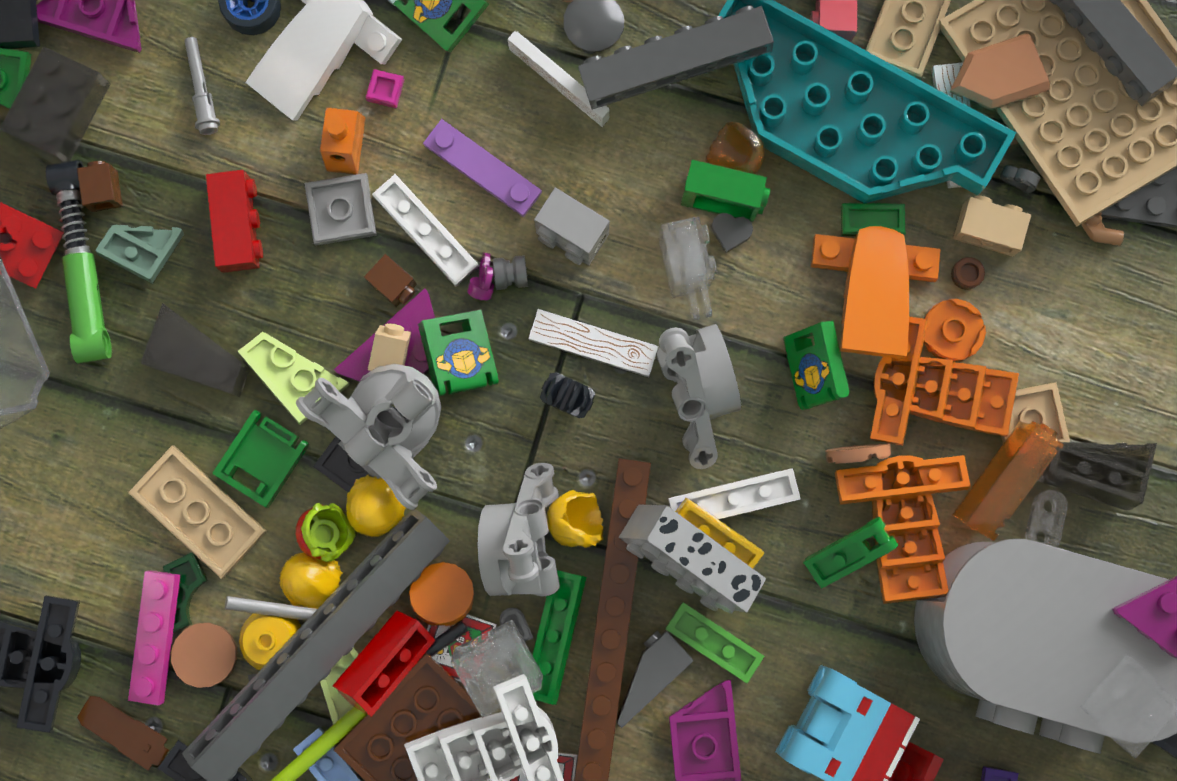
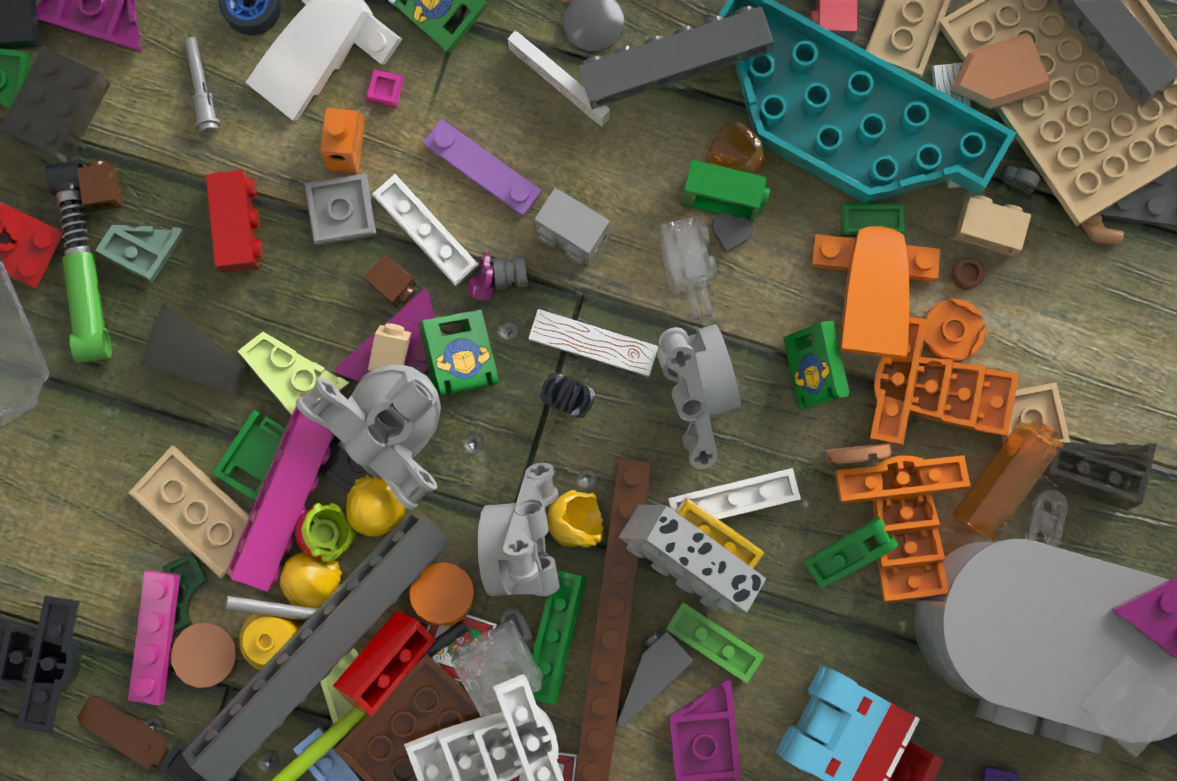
(280, 502): none -> dark pink brick

